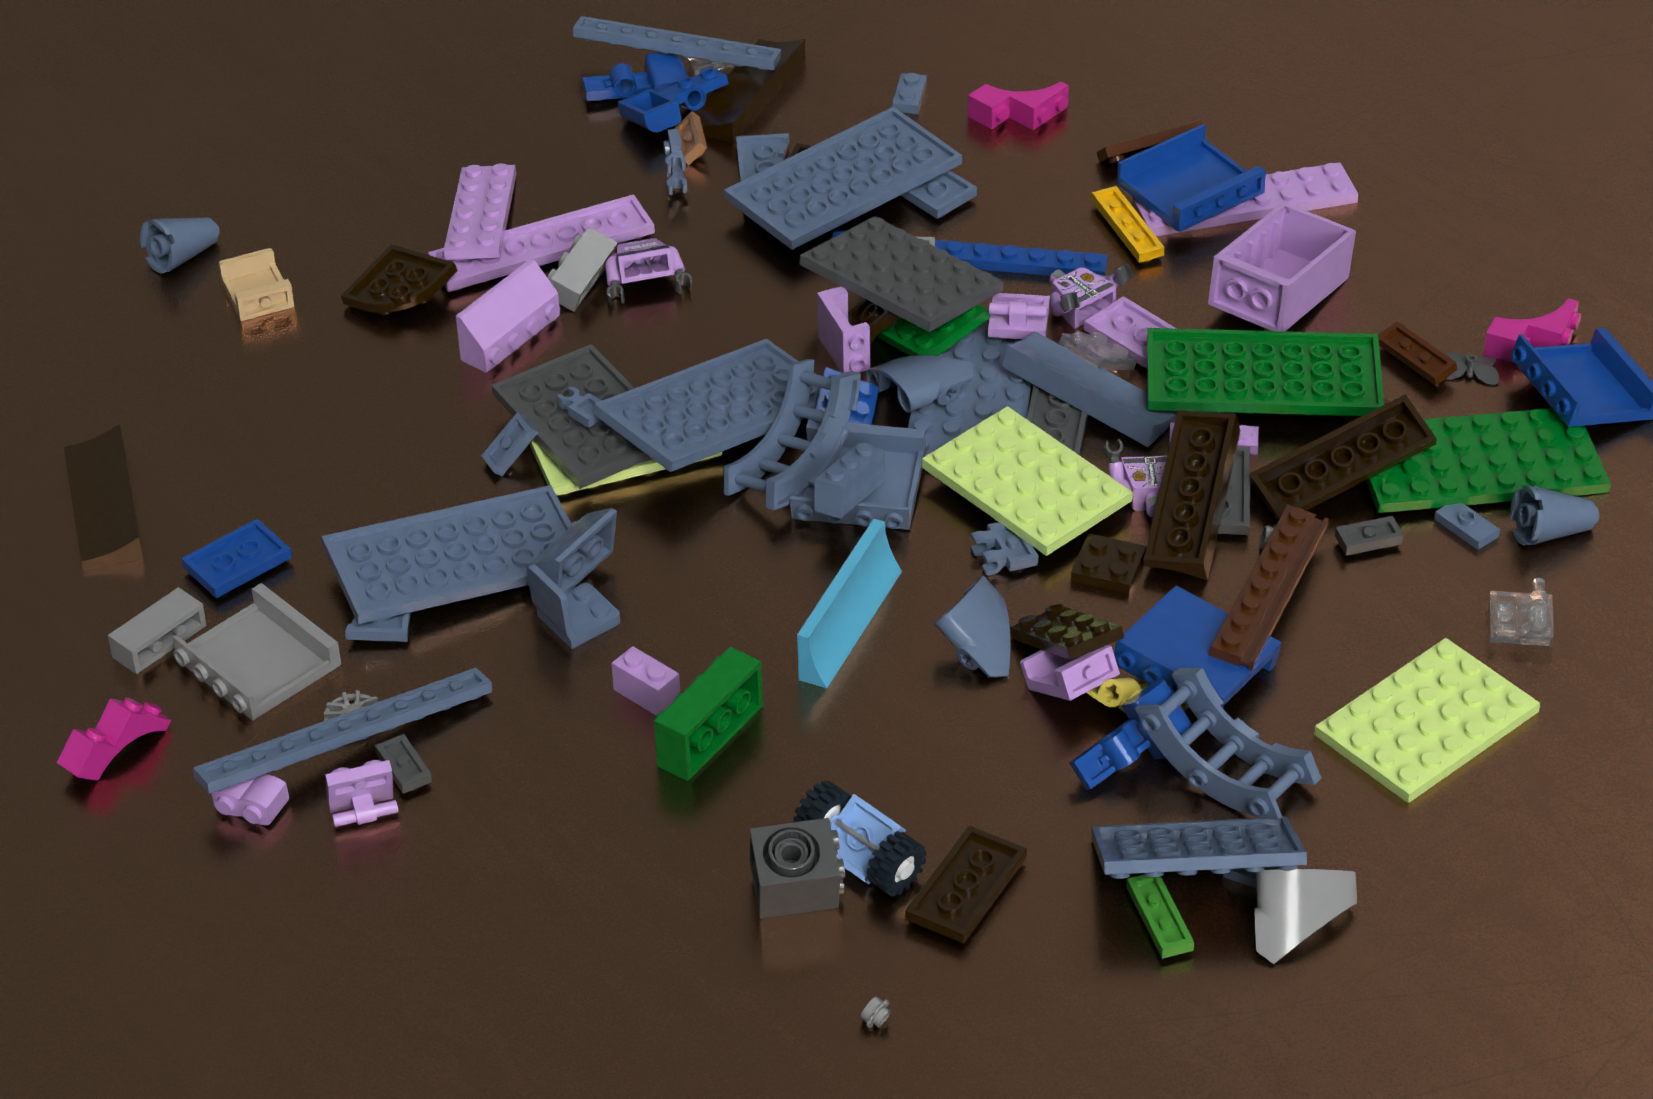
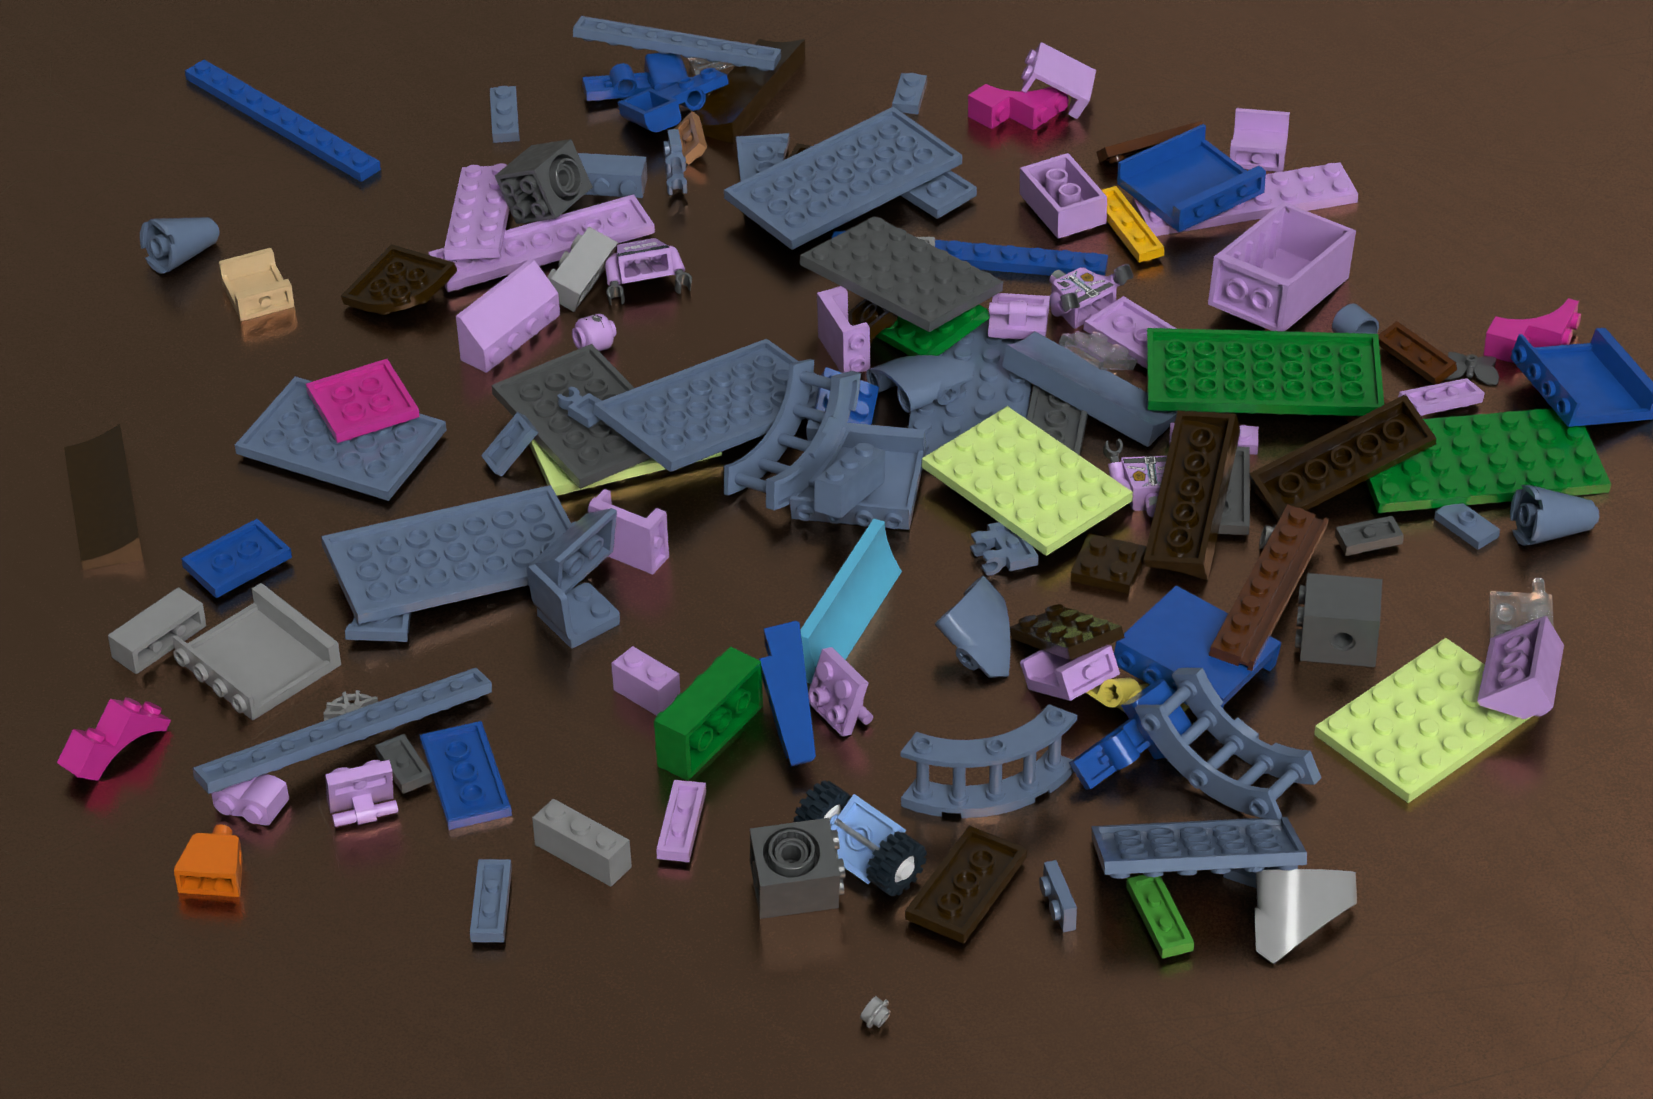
(211, 864): none -> orange torso
(283, 120): none -> blue plate
(298, 440): none -> sand blue plate
(362, 400): none -> dark pink plate
(465, 775): none -> blue tile
(491, 900): none -> sand blue plate
(504, 114): none -> sand blue plate
(543, 181): none -> dark grey brick
(582, 842): none -> light grey brick
(594, 330): none -> lavender head
(615, 174): none -> sand blue brick
(637, 539): none -> lavender panel
(681, 821): none -> lavender plate
(788, 691): none -> blue wedge
(838, 692): none -> lavender plate
(998, 795): none -> sand blue fence
(1061, 73): none -> lavender panel
(1061, 901): none -> sand blue plate
(1063, 195): none -> lavender brick
(1260, 139): none -> lavender panel
(1339, 619): none -> dark grey brick
(1354, 320): none -> sand blue piece
(1444, 396): none -> lavender plate
(1522, 670): none -> lavender slope

